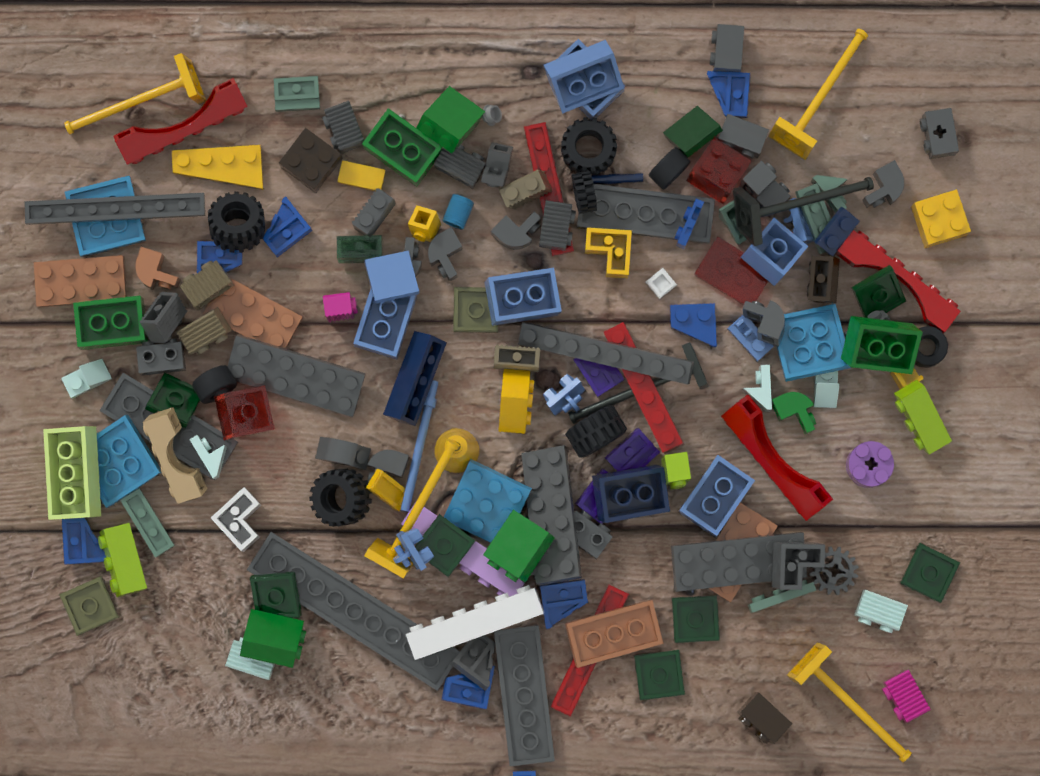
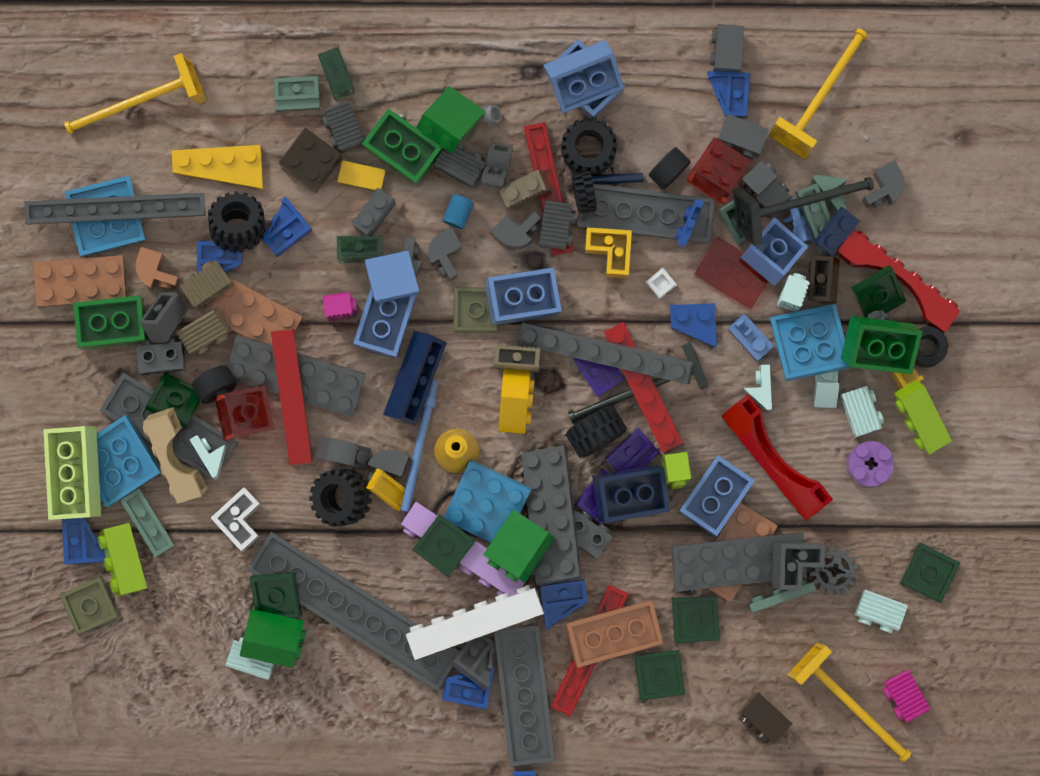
(86, 378): light aqua slope -> none
(139, 142): red arch -> none
(291, 396): none -> red tile
(336, 73): none -> clear green brick
(382, 552): yellow tile -> none
(418, 558): medium blue hips -> none
(424, 224): yellow brick -> none
(567, 397): medium blue hips -> none
(692, 131): dark green tile -> none
(771, 318): dark grey brick -> none
(793, 292): none -> light aqua brick
(795, 404): green brick -> none
(861, 411): none -> light aqua brick
(940, 218): yellow brick -> none
(944, 122): dark grey brick -> none

